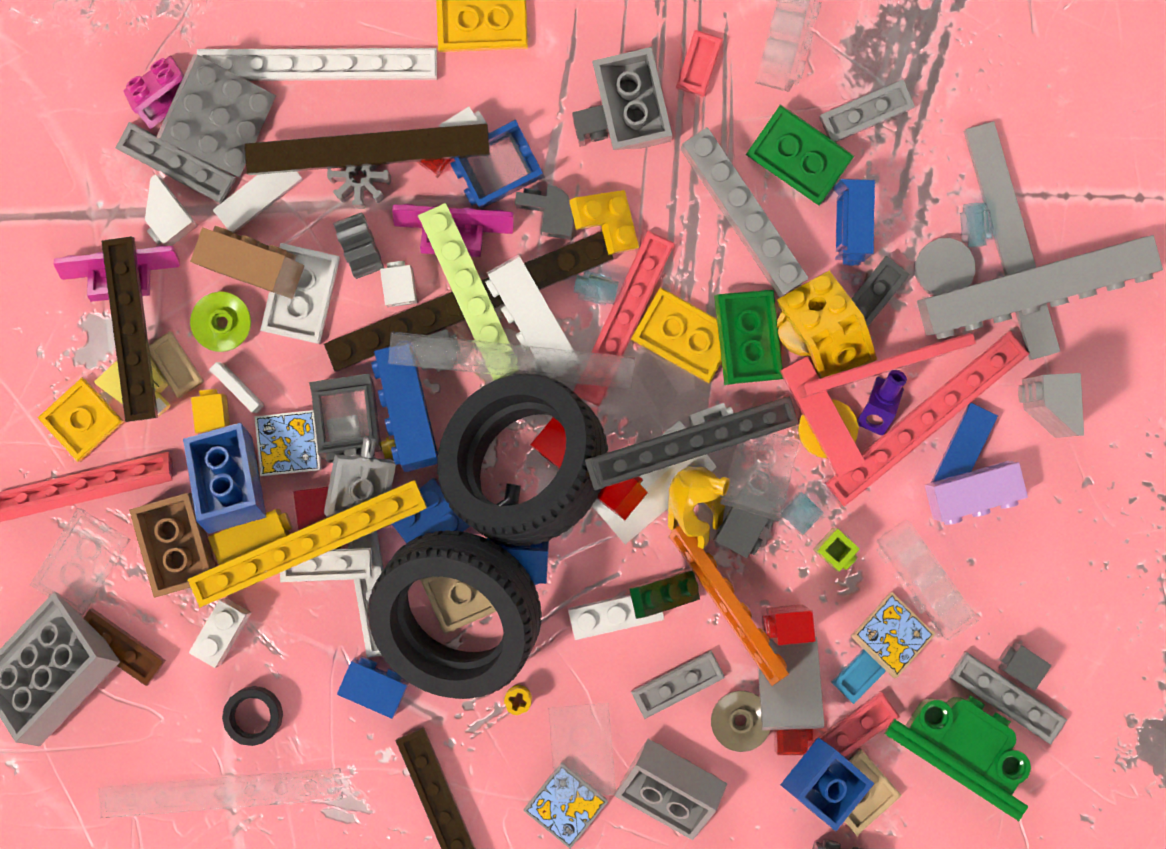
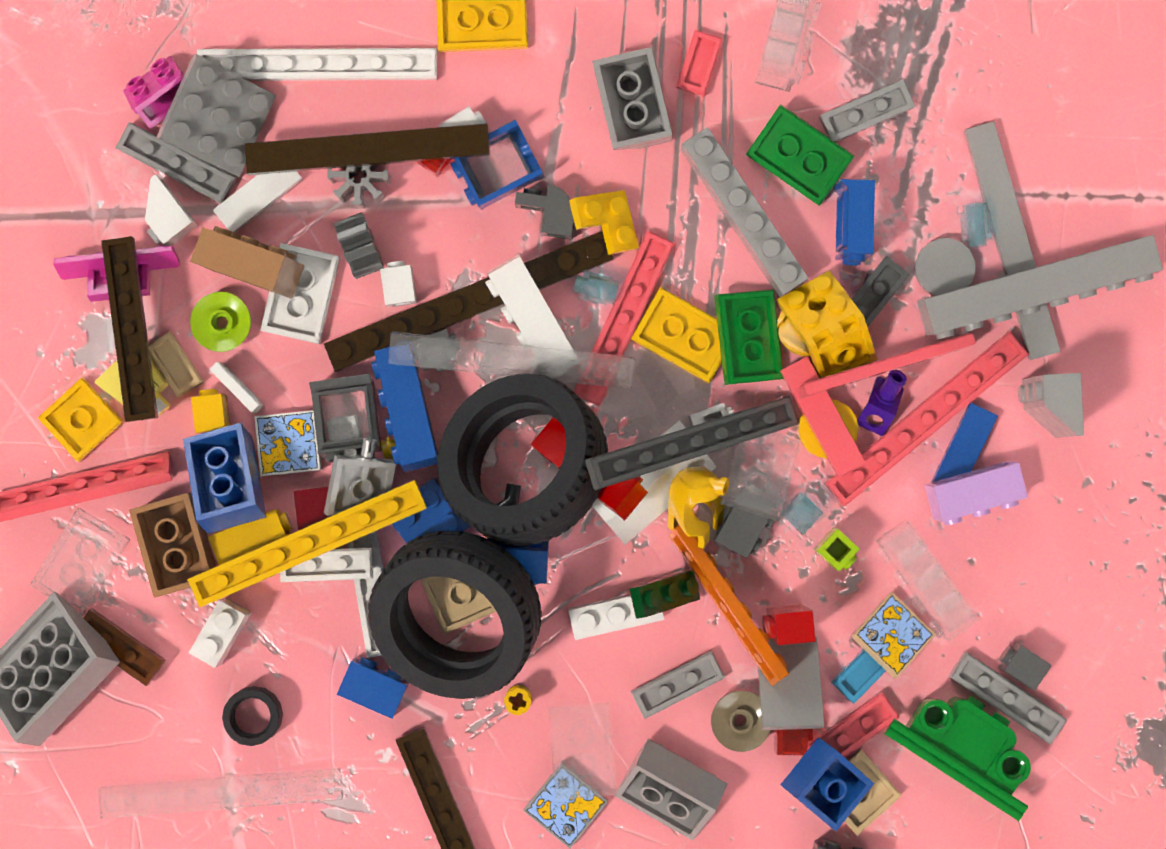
(462, 276): yellowish green plate -> none
(469, 222): dark pink bracket -> none
(590, 124): dark grey brick -> none

